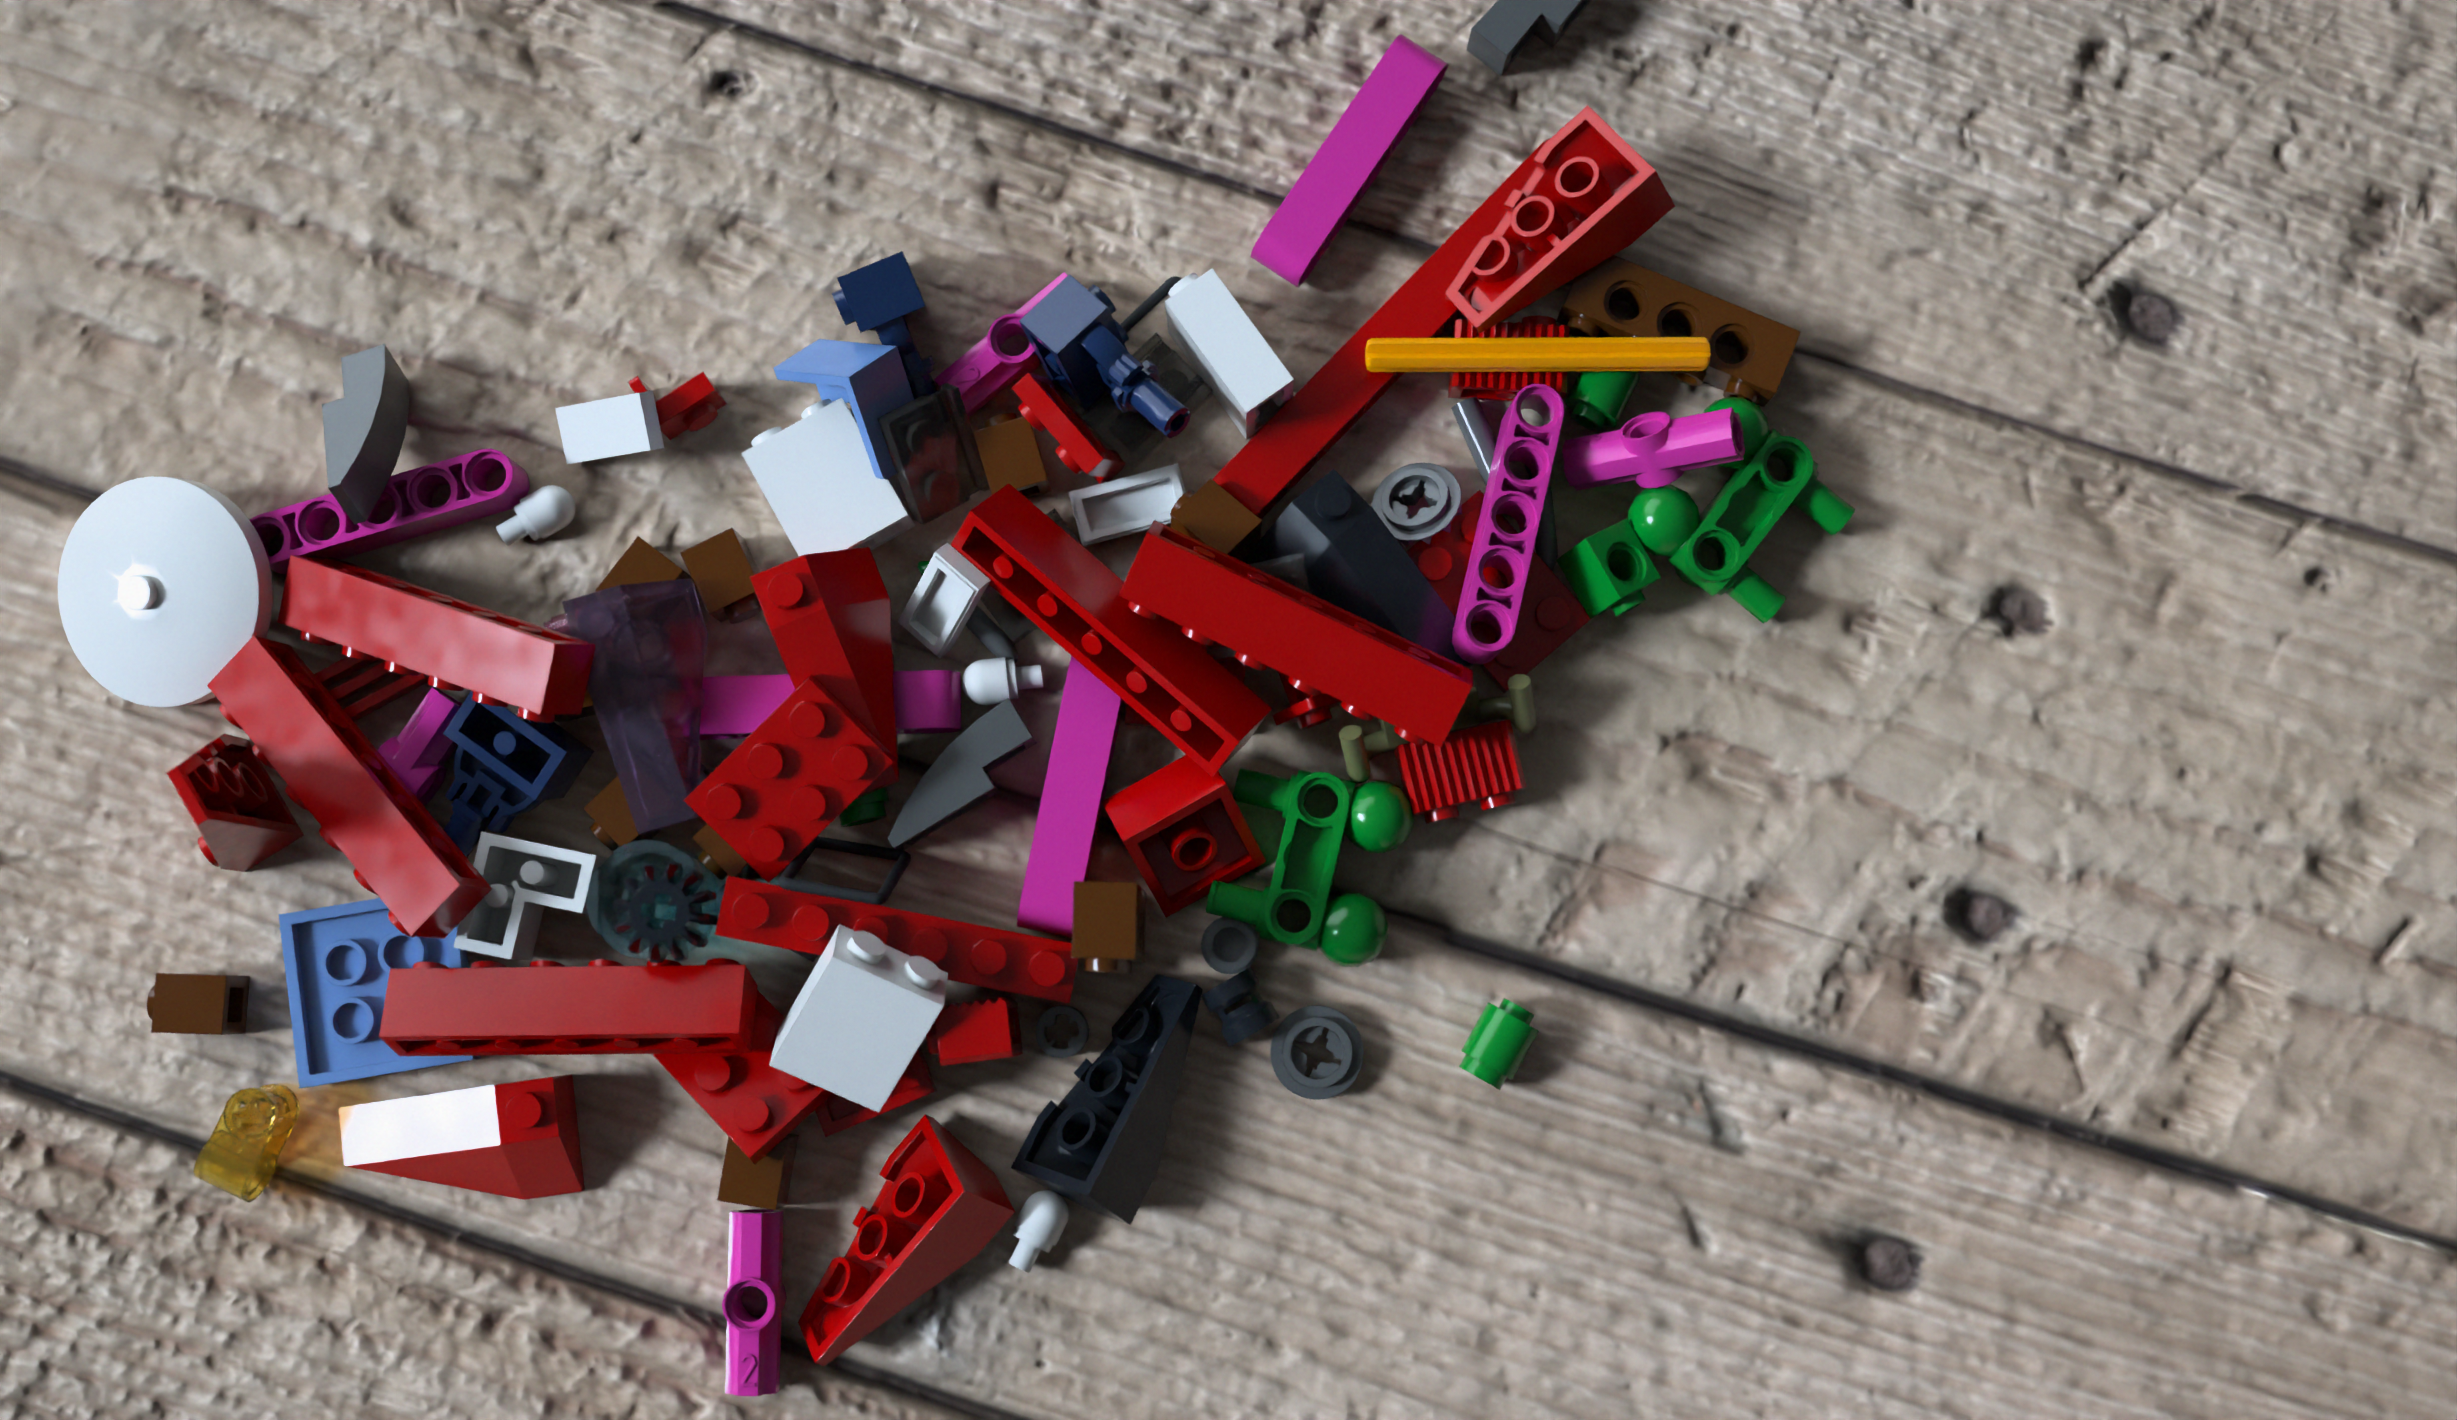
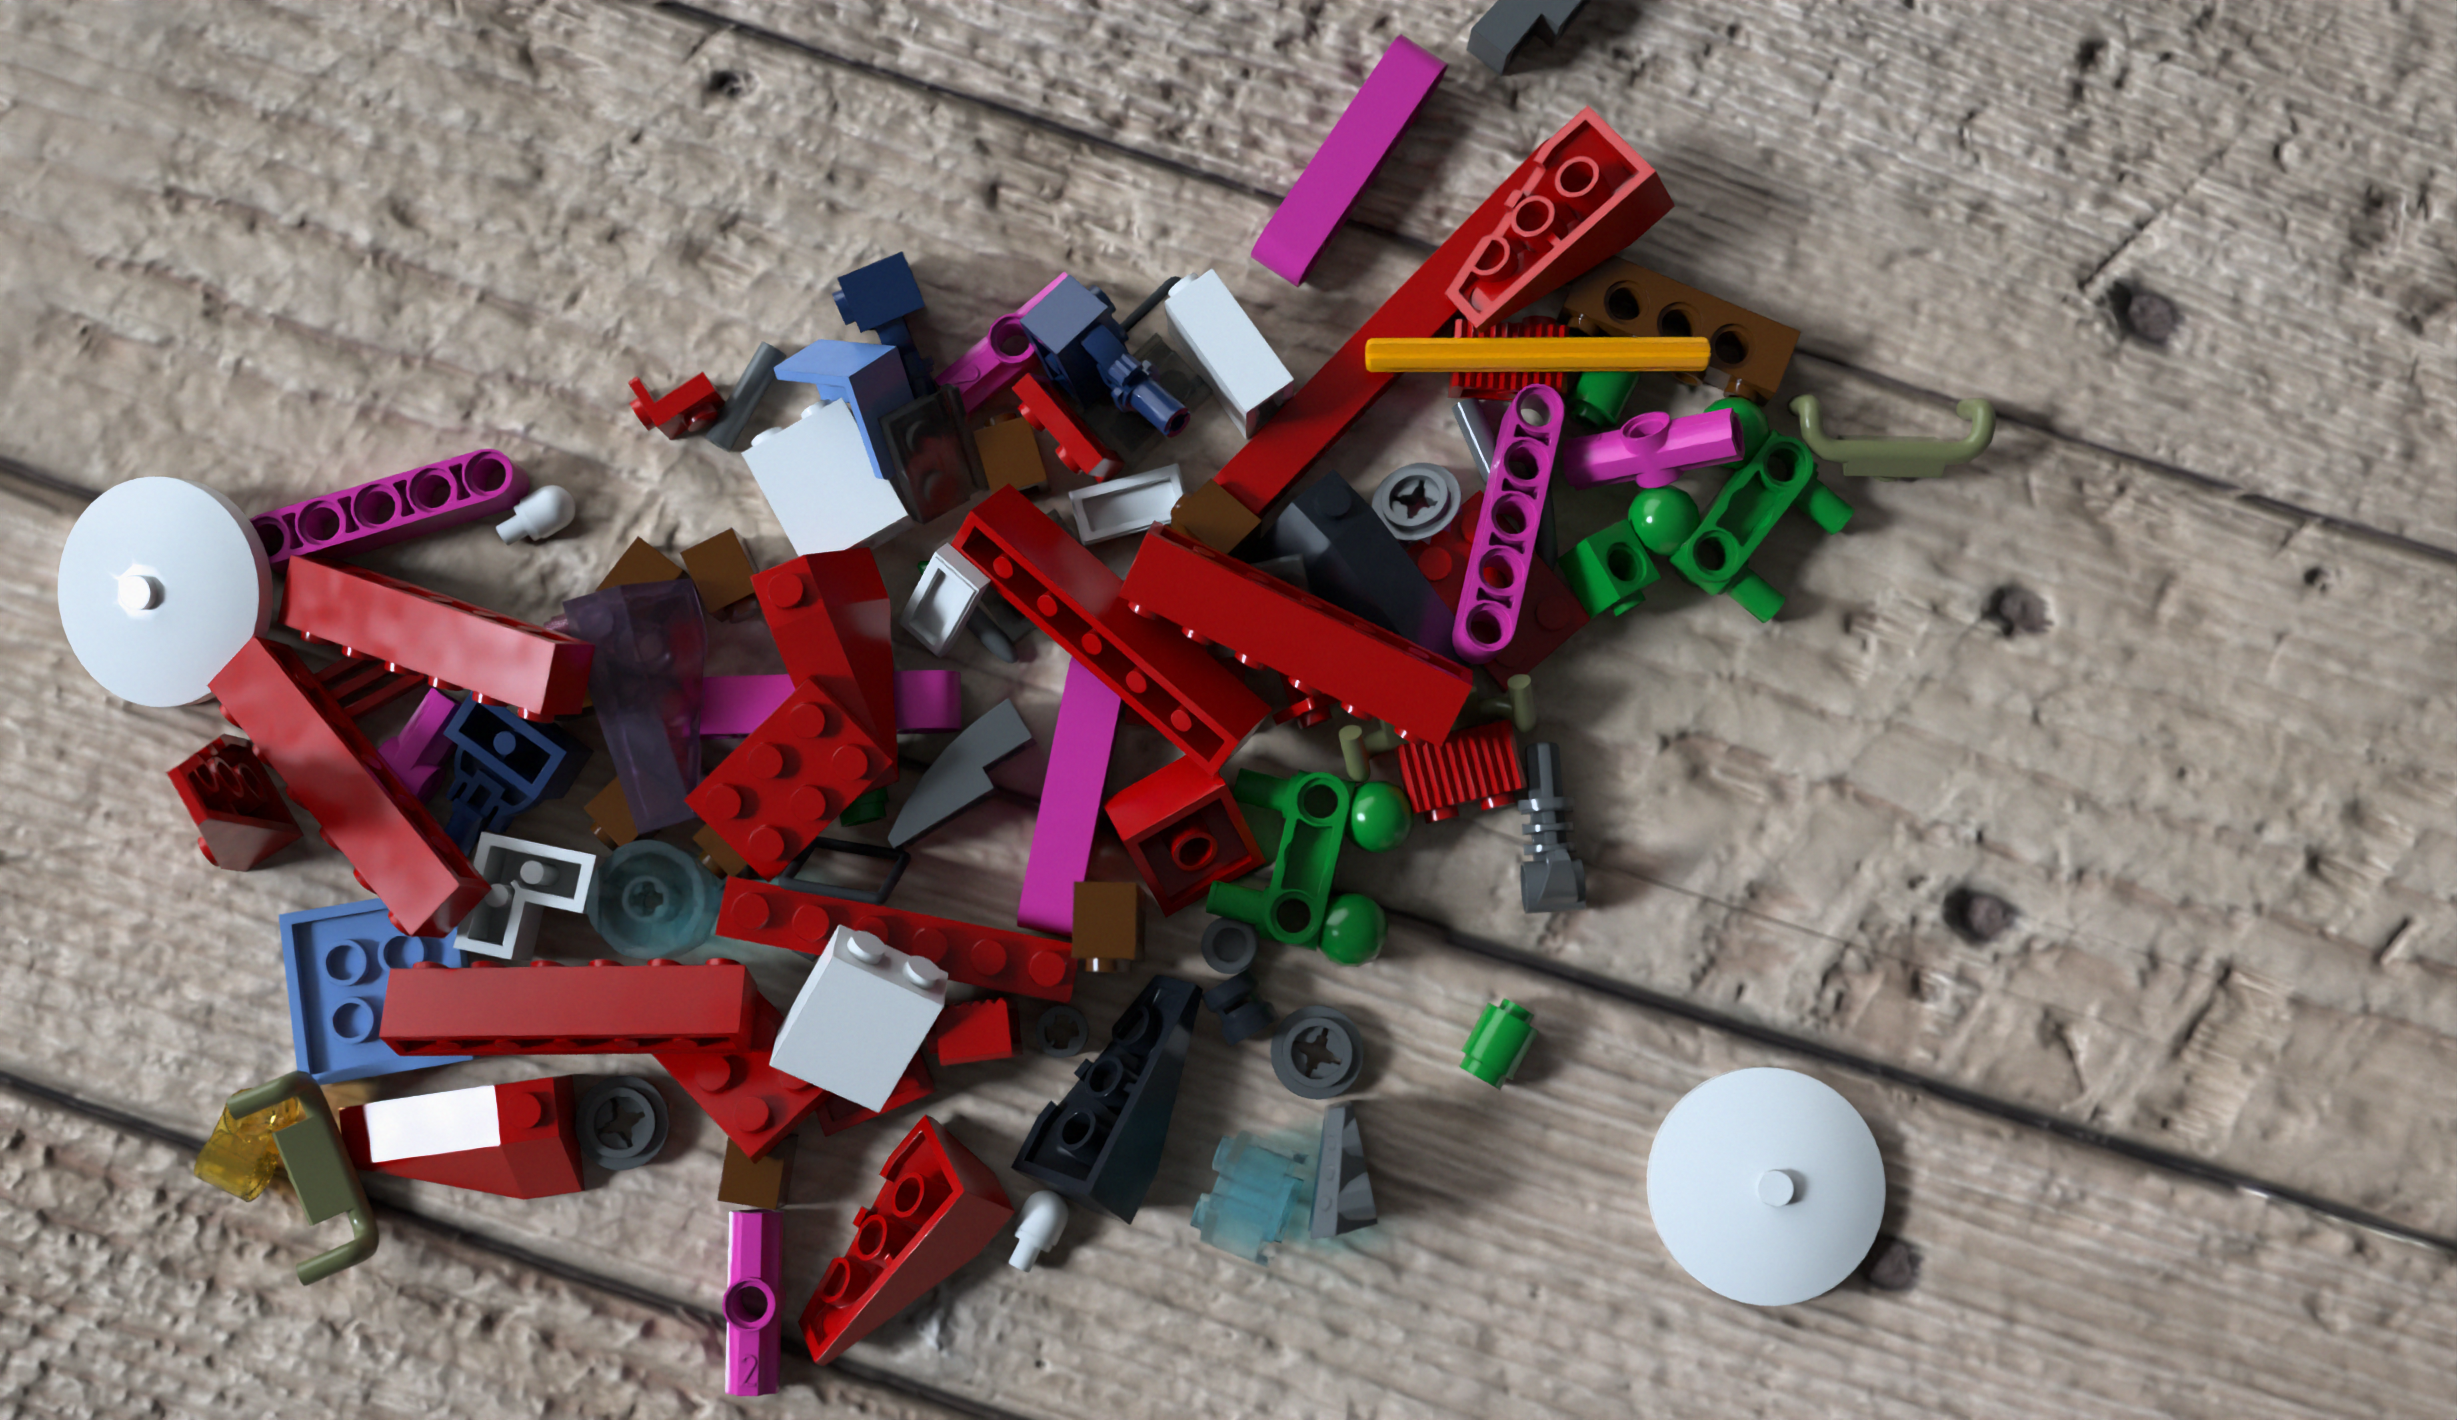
(199, 1004): reddish brown brick -> none
(317, 1169): none -> olive piece
(365, 430): dark grey slope -> none
(599, 1109): none -> dark grey gear
(609, 427): white tile -> none
(657, 891): black gear -> none
(745, 397): none -> dark grey piece
(998, 679): white cylinder -> none
(1250, 1197): none -> clear light blue brick
(1341, 1186): none -> dark grey slope
(1552, 879): none -> dark grey piece
(1766, 1186): none -> white dish
(1895, 456): none -> olive piece

